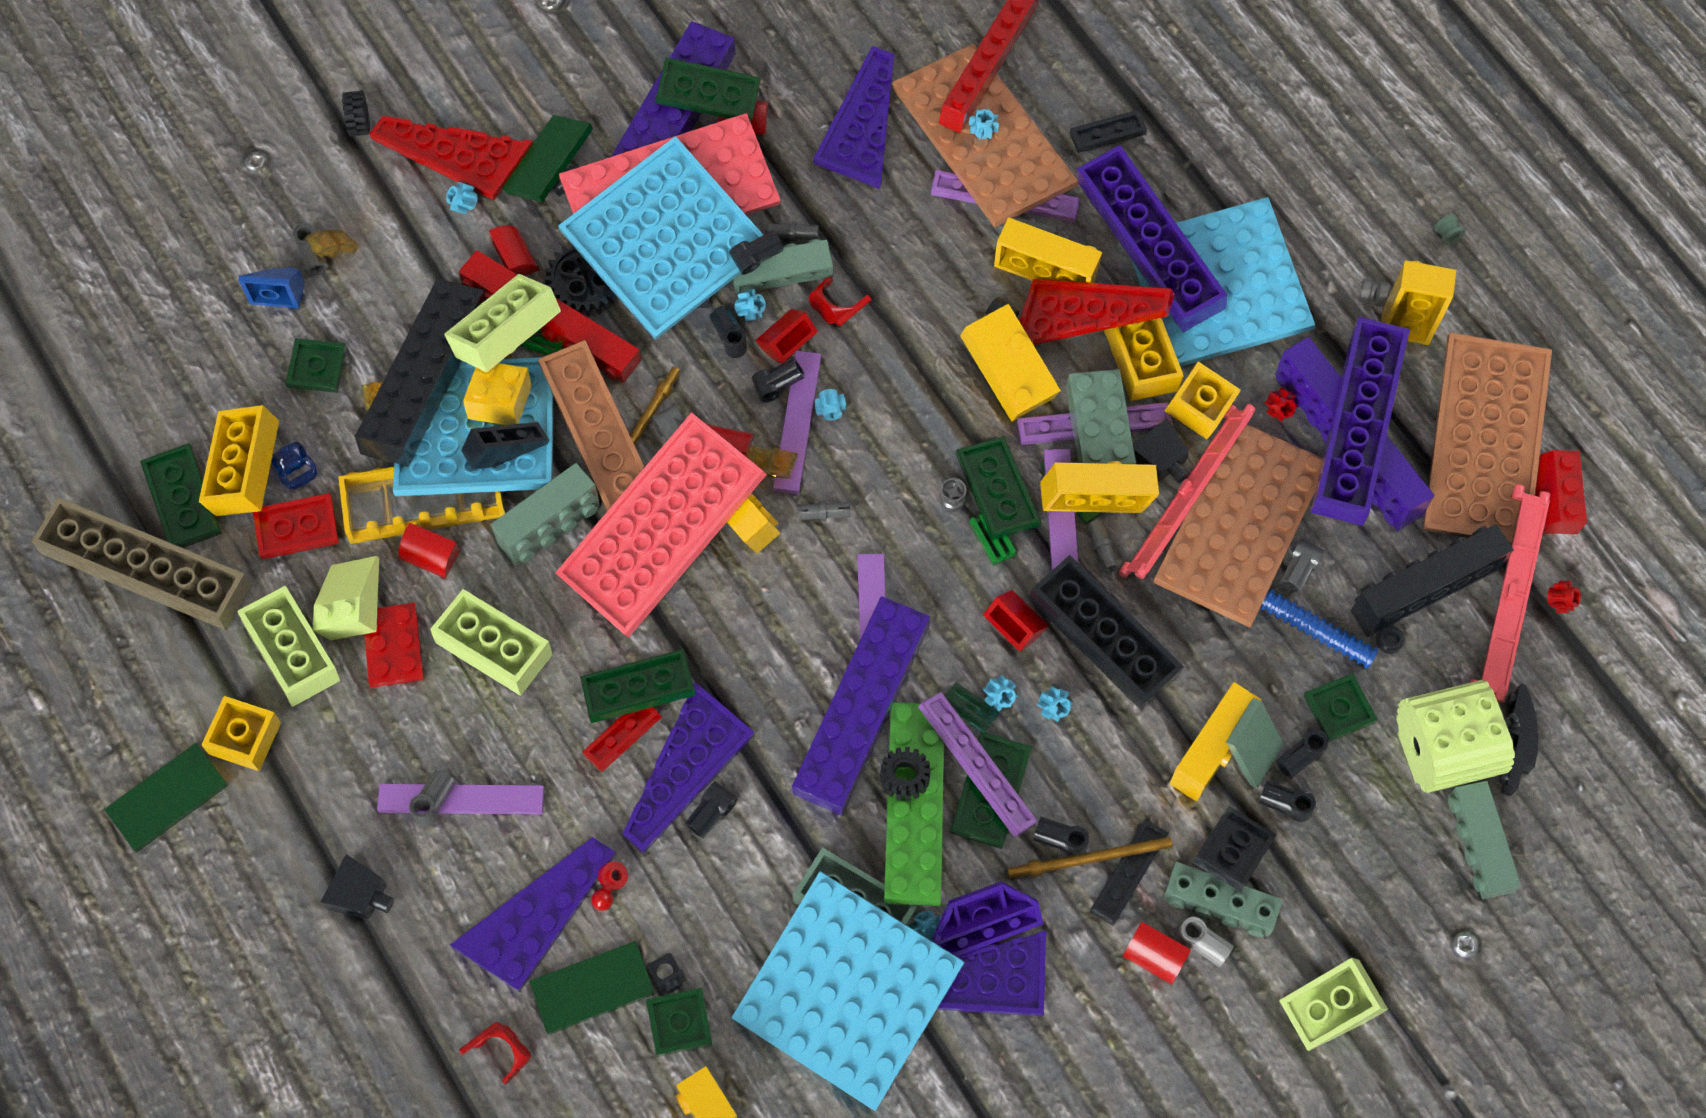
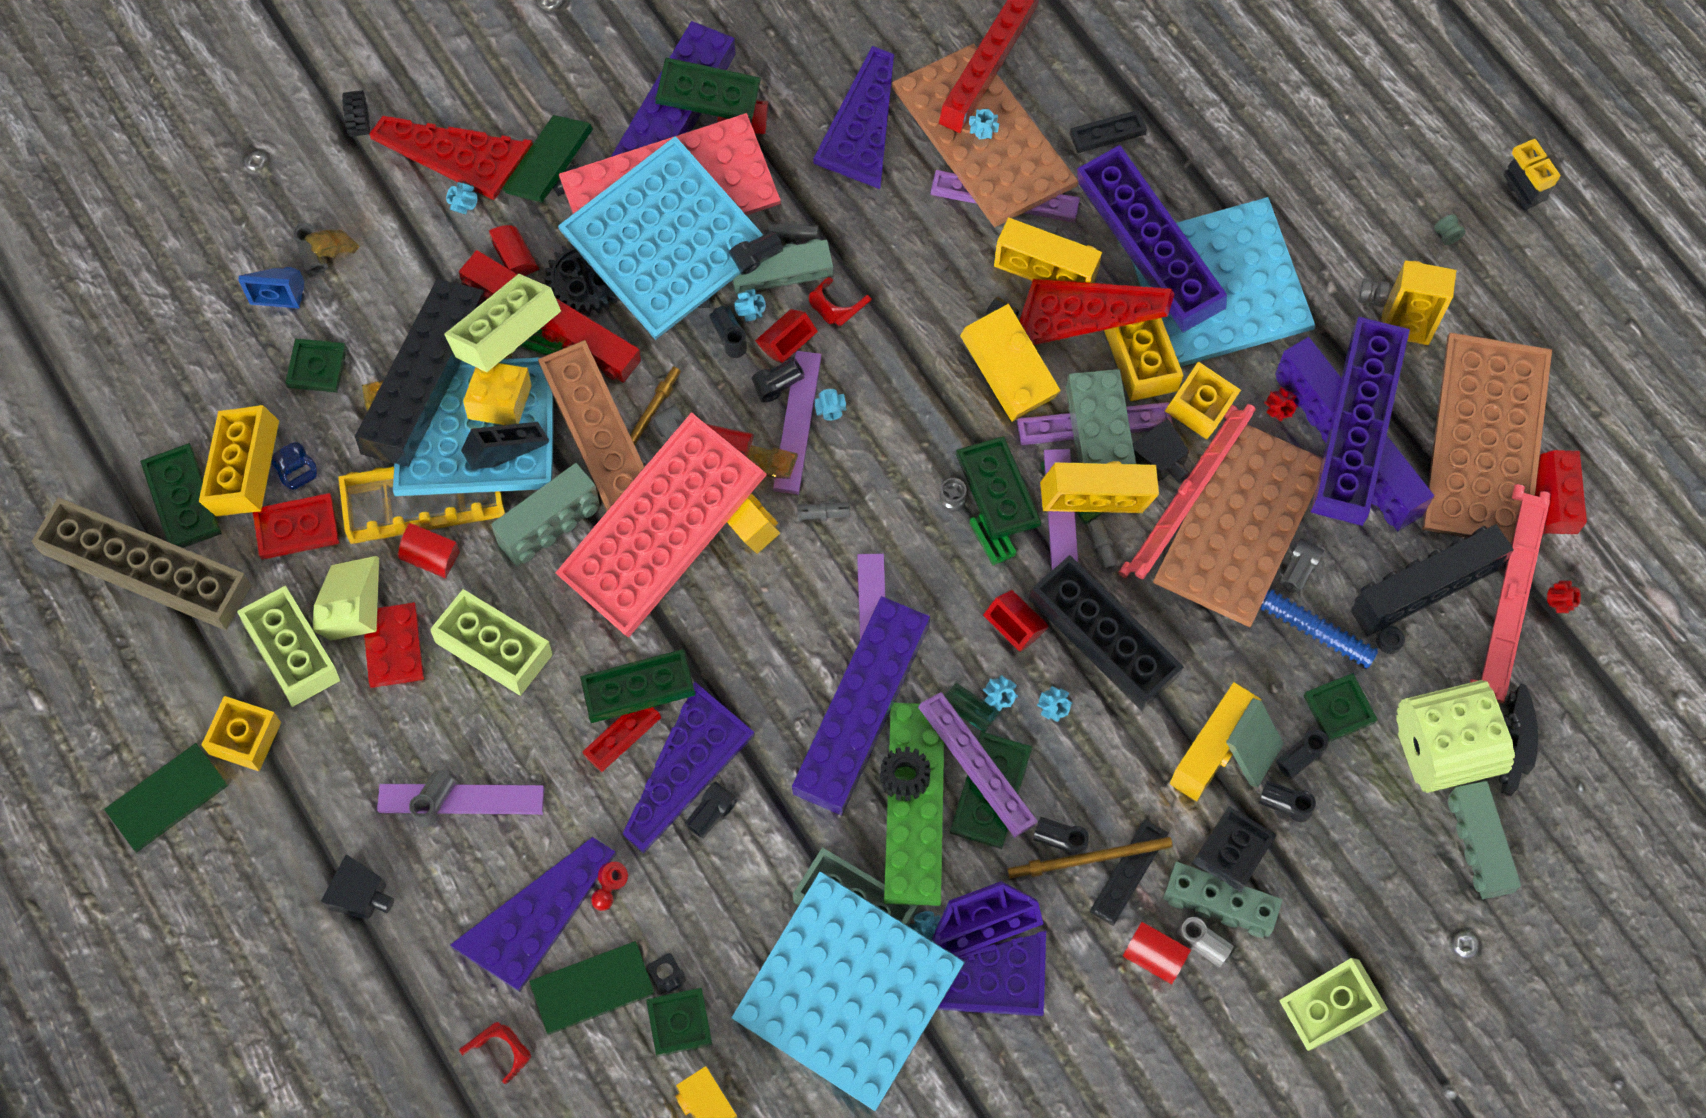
(1529, 175): none -> hips

